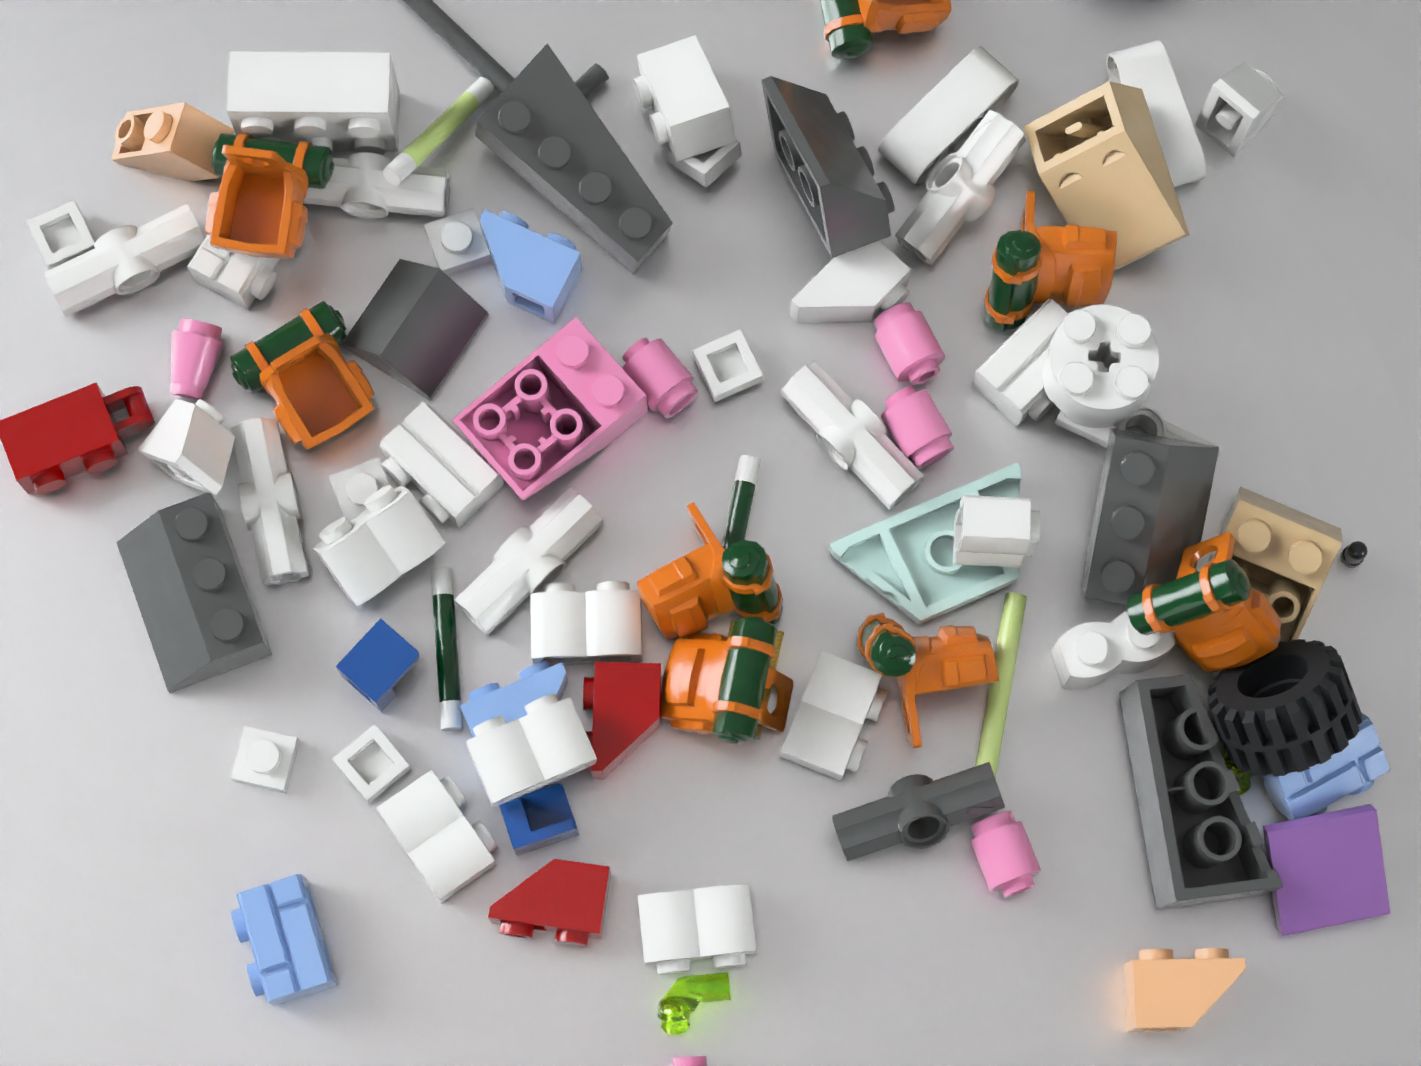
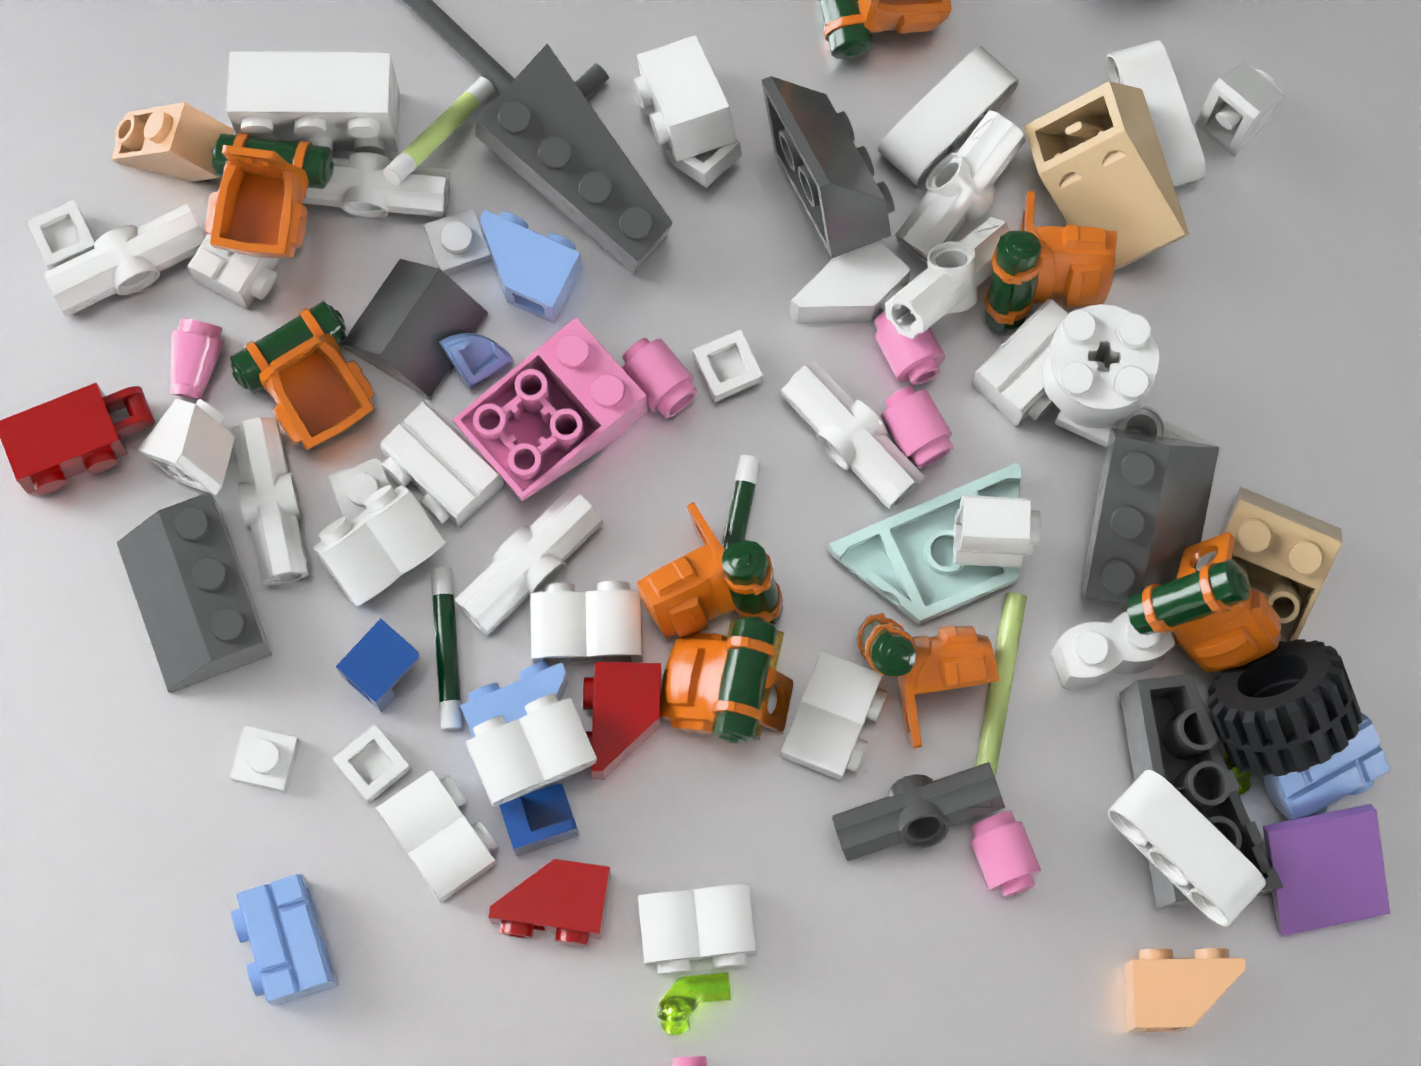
(474, 356): none -> light blue tile
(948, 282): none -> white piece
(1186, 848): none -> white beam
(1354, 554): black piece -> none

